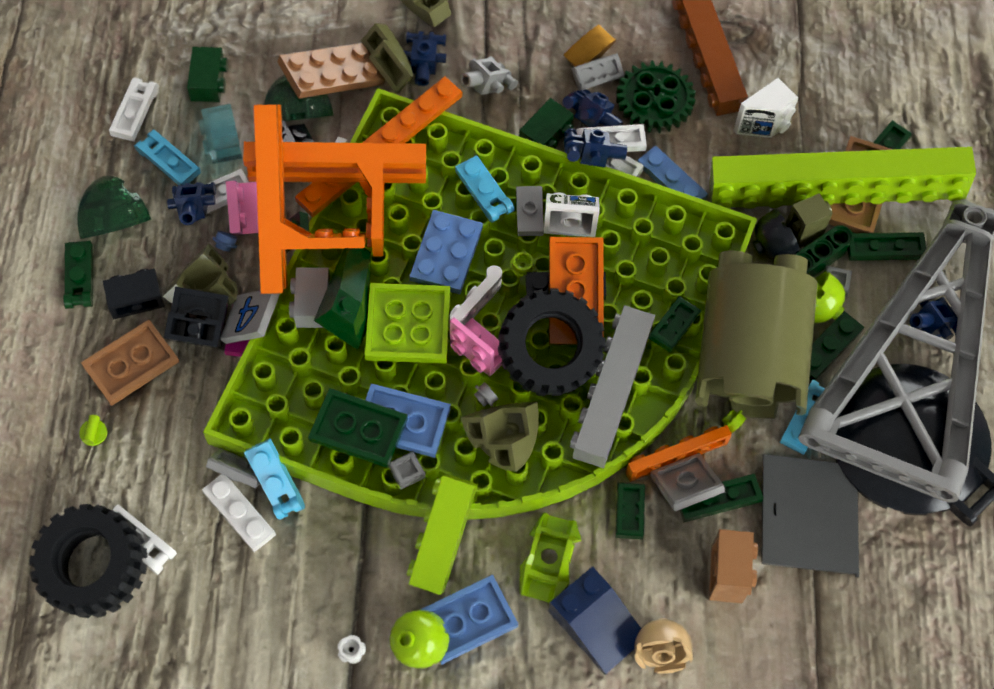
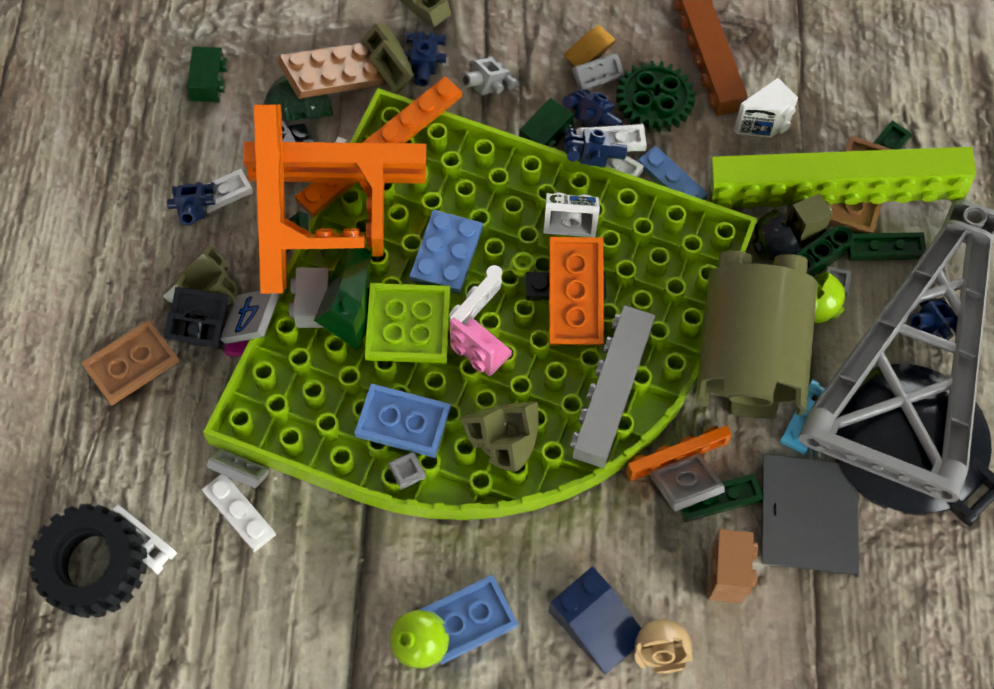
(78, 274): dark green plate -> none
(93, 431): lime plate -> none
(109, 208): clear green brick -> none
(133, 109): white plate -> none
(133, 293): black brick -> none
(167, 158): medium azure plate -> none
(221, 134): clear light blue brick -> none
(225, 241): medium blue plate -> none
(242, 207): bright pink bracket -> none
(274, 478): medium azure plate -> none
(348, 642): white plate -> none
(358, 427): dark green plate -> none
(442, 534): lime brick -> none
(484, 188): medium azure plate -> none
(485, 395): light grey plate -> none
(529, 211): light grey plate -> none
(545, 580): lime piece -> none
(570, 311): black tyre -> none
(630, 511): dark green plate -> none
(674, 324): dark green plate -> none
(734, 420): lime plate -> none
(833, 343): dark green plate -> none

